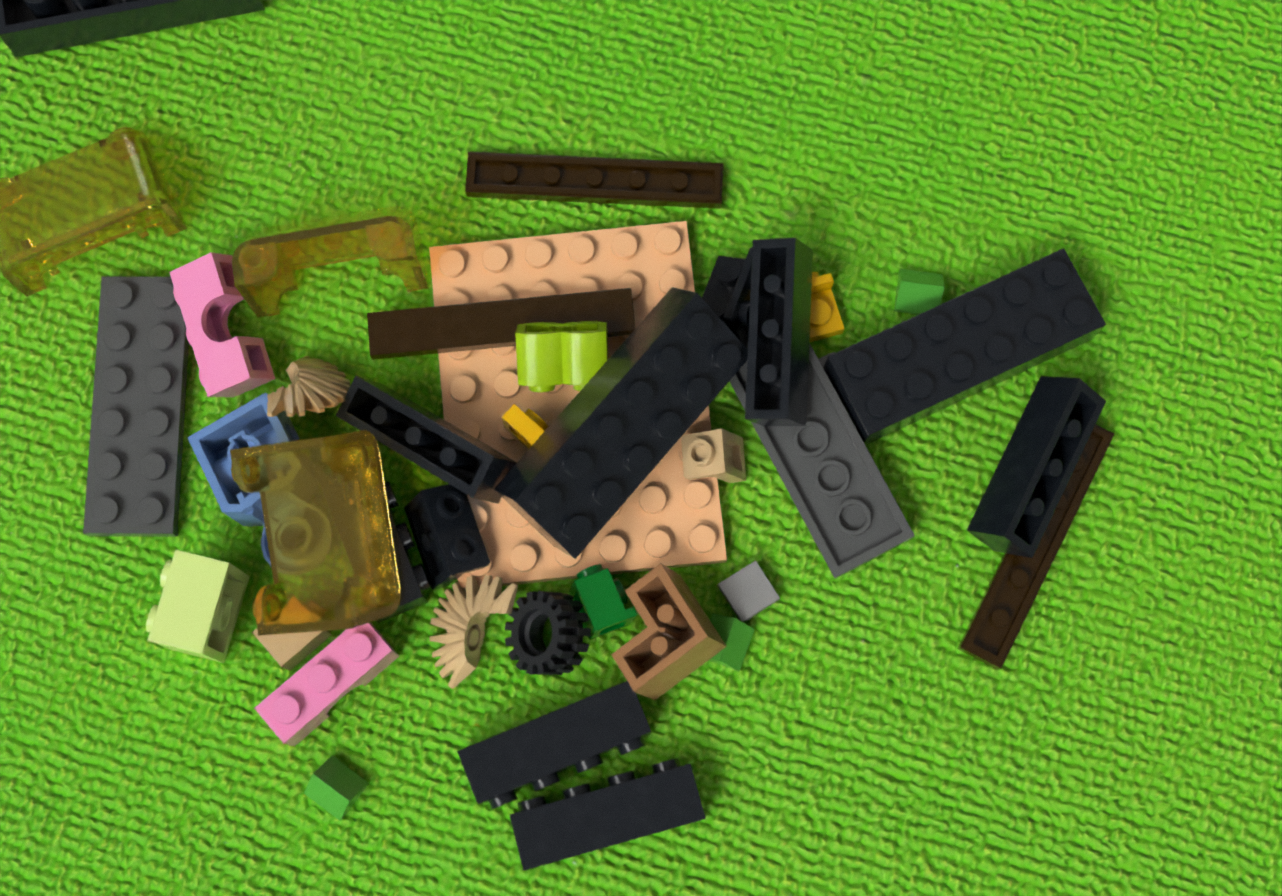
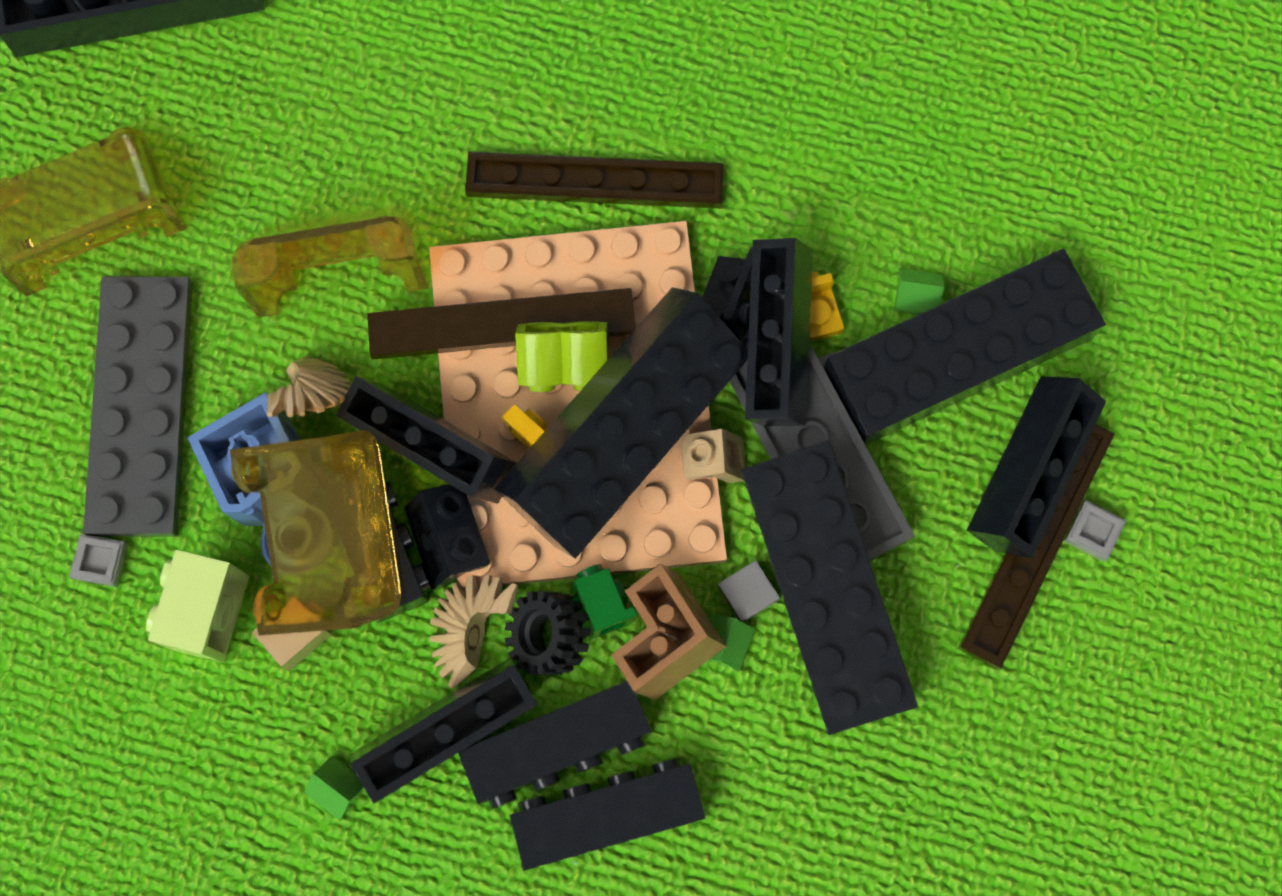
(98, 560): none -> light grey tile
(205, 297): bright pink arch -> none
(313, 690): bright pink arch -> none
(441, 730): none -> black brick
(829, 588): none -> black brick
(1094, 531): none -> light grey tile

